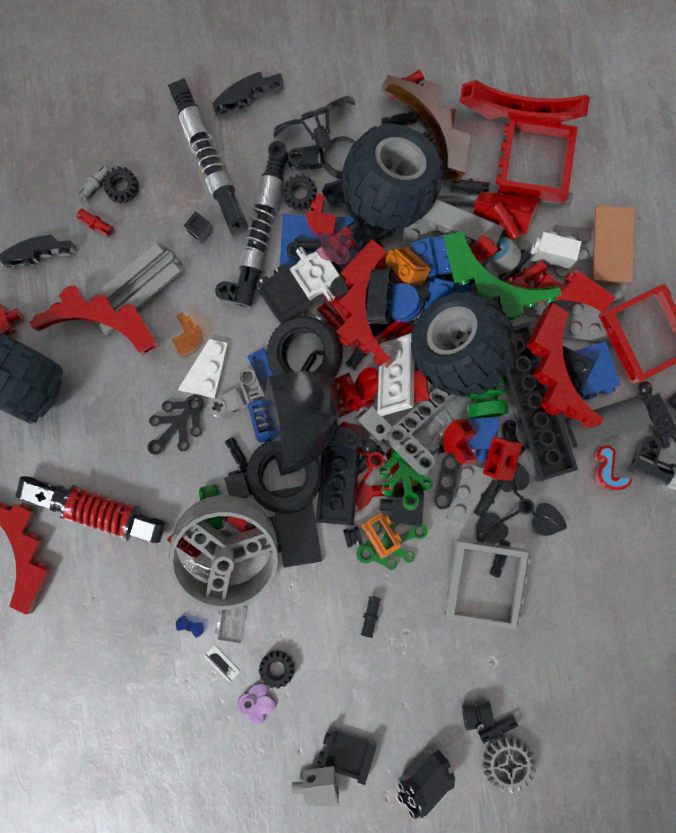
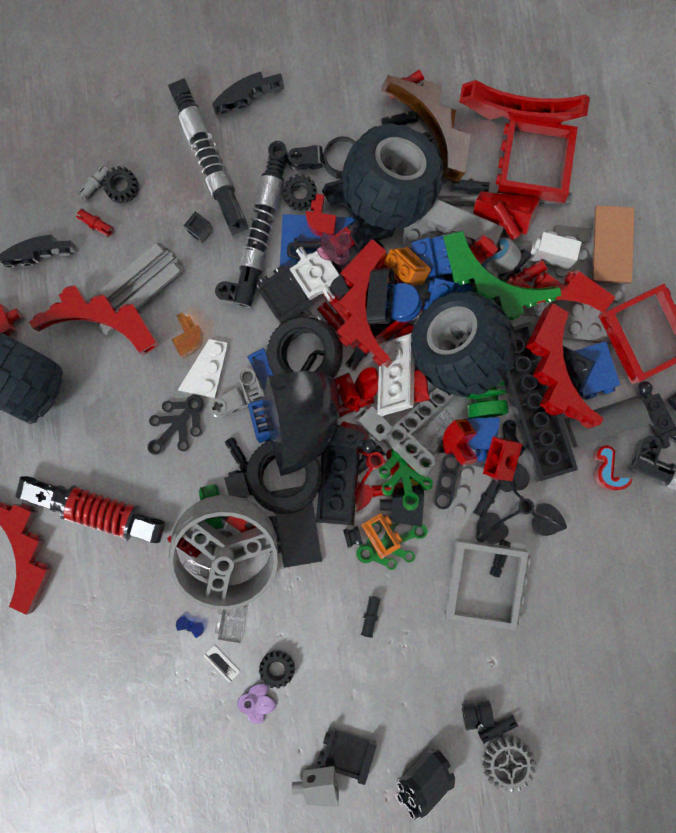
(320, 134): black plant -> none

